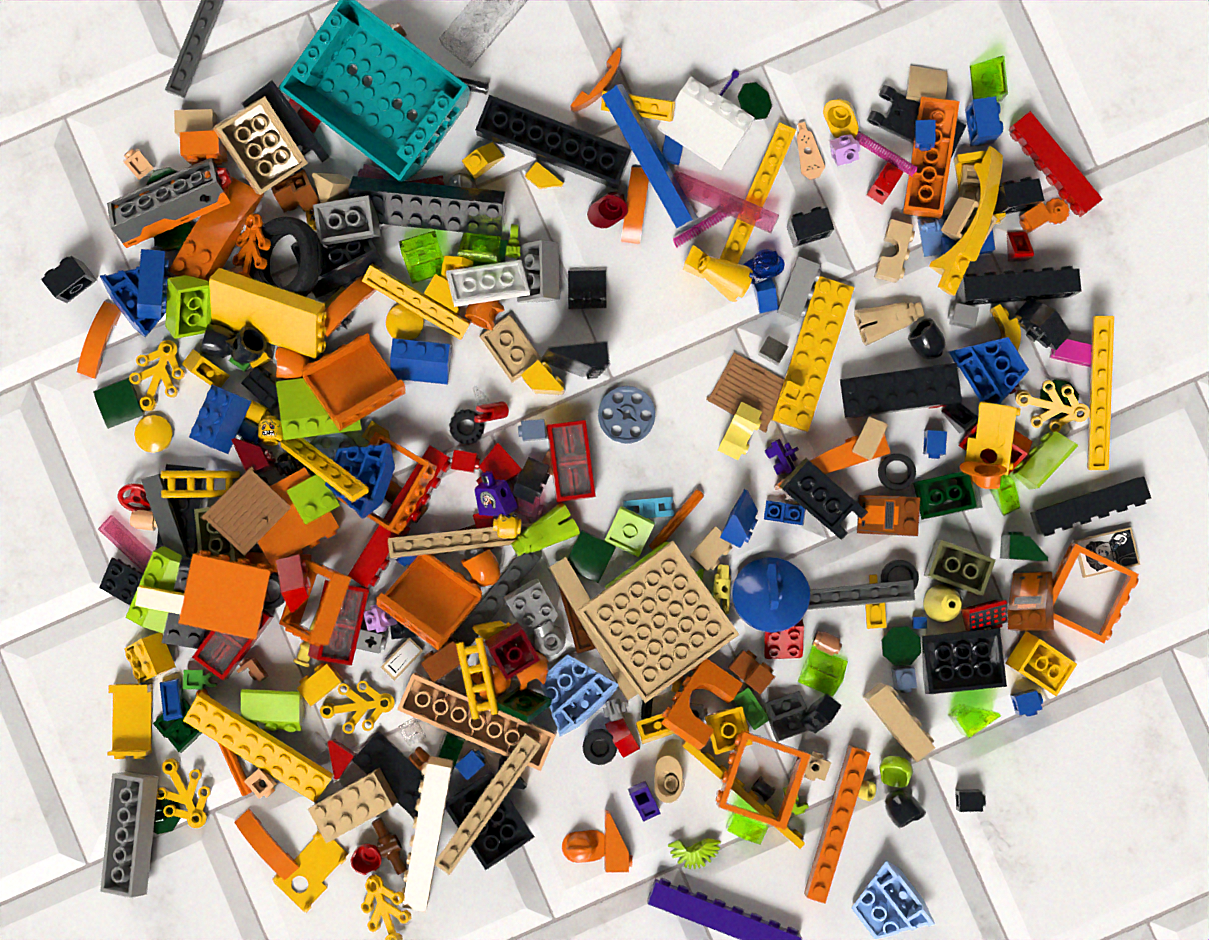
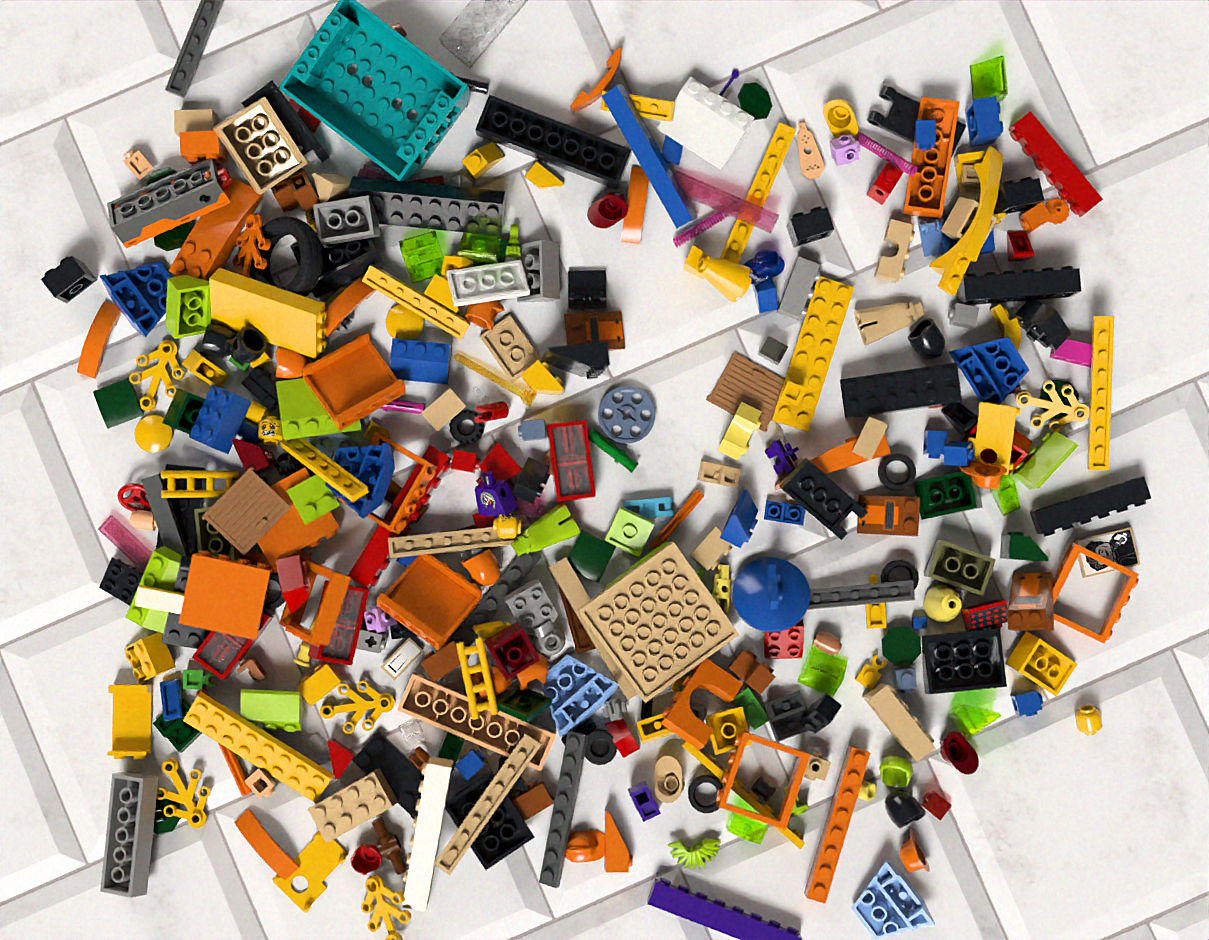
(152, 284): blue brick -> none
(183, 411): none -> dark green slope
(418, 407): none -> dark pink pin
(443, 409): none -> tan slope
(526, 396): none -> clear yellow piece
(532, 800): none -> dark orange brick
(563, 809): none -> dark grey plate
(590, 725): none -> black axle
(595, 327): none -> dark orange slope
(612, 450): none -> green pin
(691, 793): none -> black tyre
(719, 474): none -> tan slope
(869, 675): none -> yellow plate
(912, 856): none -> orange piece
(926, 83): tan slope -> none
(935, 804): none -> clear red bracket
(958, 453): none -> blue brick
(959, 752): none -> dark red piece
(970, 800): black brick -> none
(1088, 719): none -> yellow head

